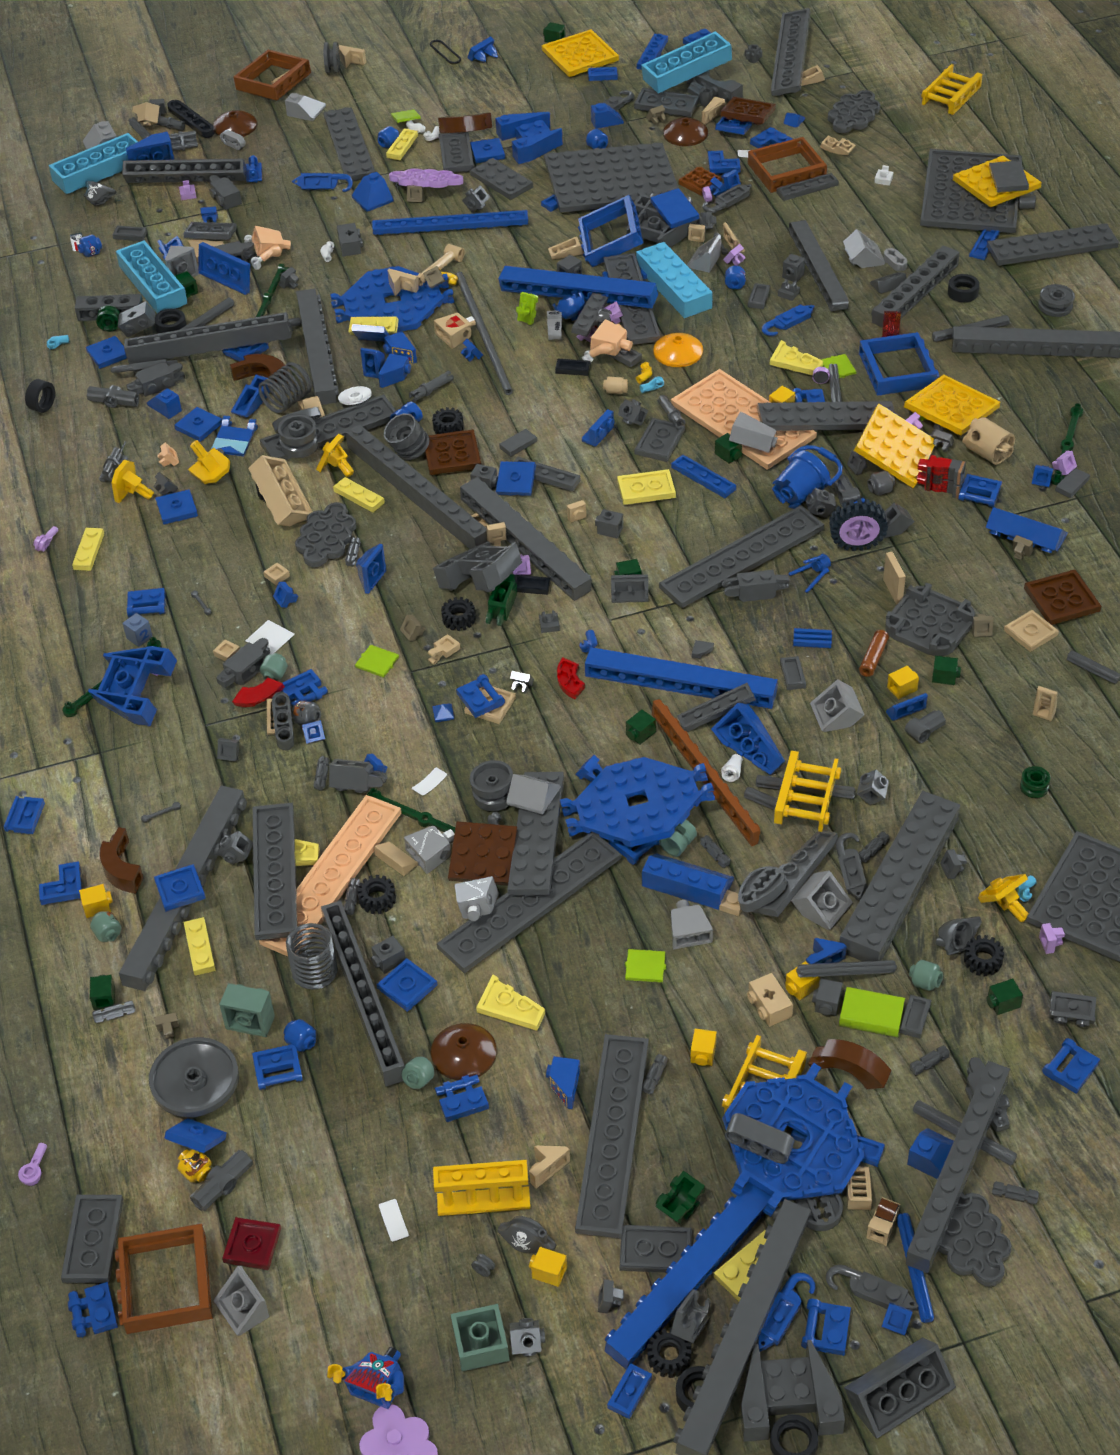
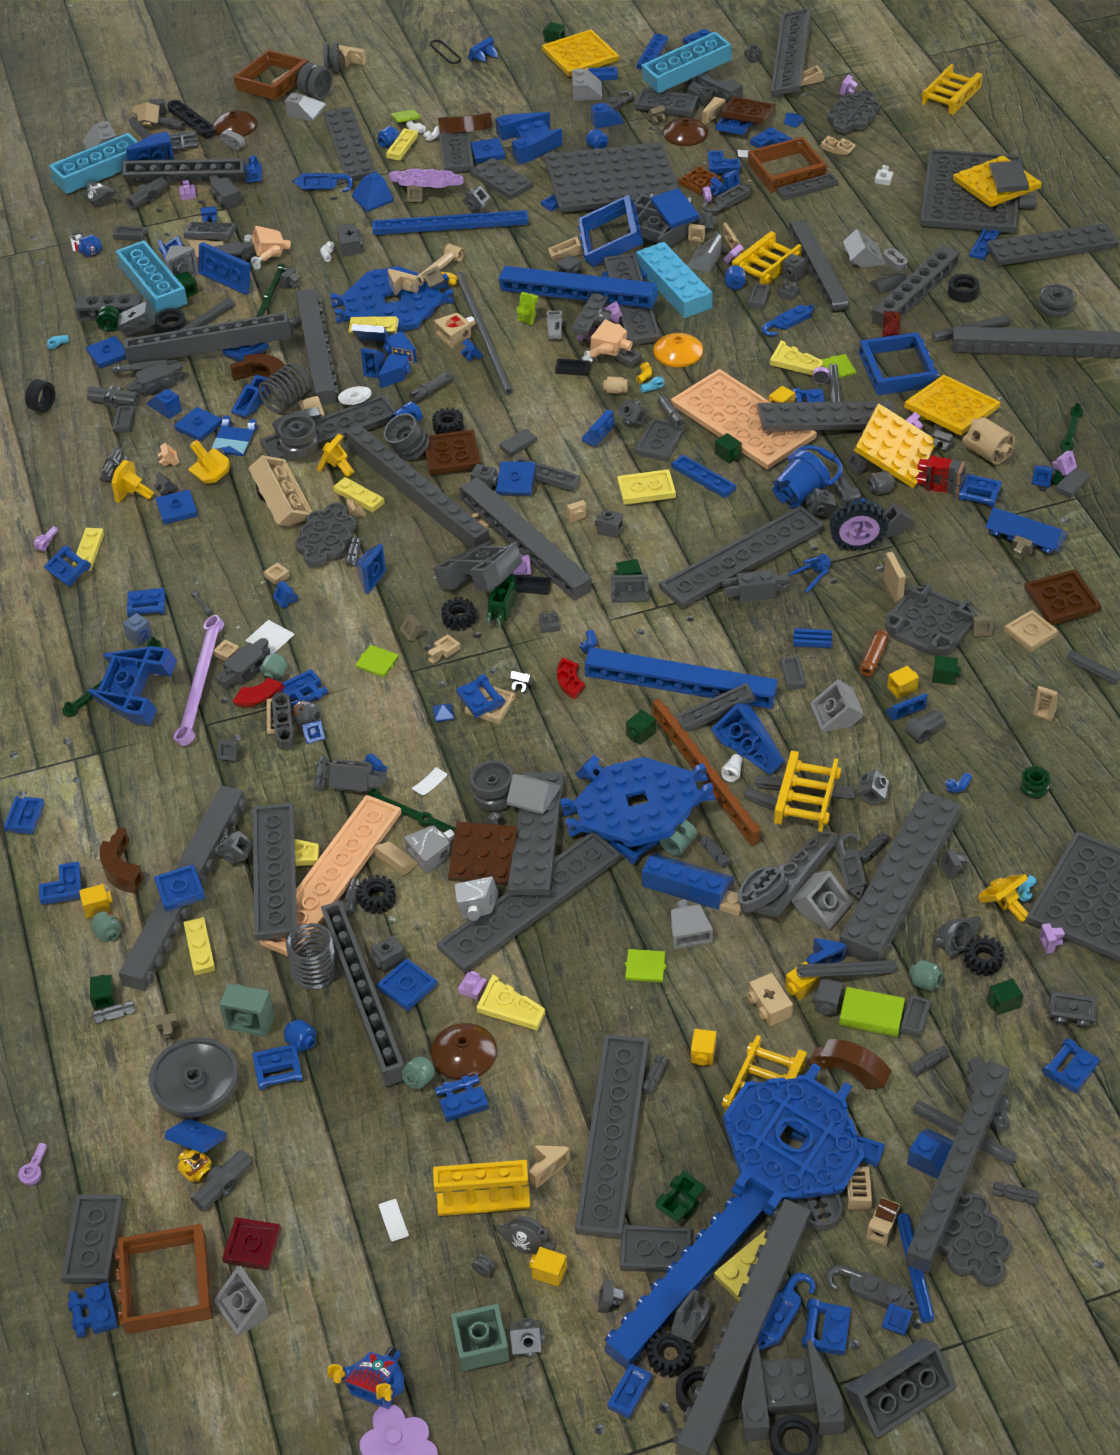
(64, 571): none -> blue plate
(123, 419): none -> dark grey tile
(146, 193): none -> dark grey piece
(175, 806): dark grey hinge -> none
(185, 734): none -> lavender piece
(314, 80): none -> dark grey wheel
(355, 508): none -> tan slope
(472, 985): none -> lavender tile
(496, 533): tan plate -> none
(564, 1078): blue slope -> none
(571, 306): blue cylinder -> none
(586, 85): none -> light grey slope
(701, 648): dark grey tile -> none
(753, 433): light grey slope -> none
(759, 1138): dark grey beam -> none
(760, 249): none -> yellow fence
(846, 86): none -> lavender tile
(961, 785): none -> blue arm

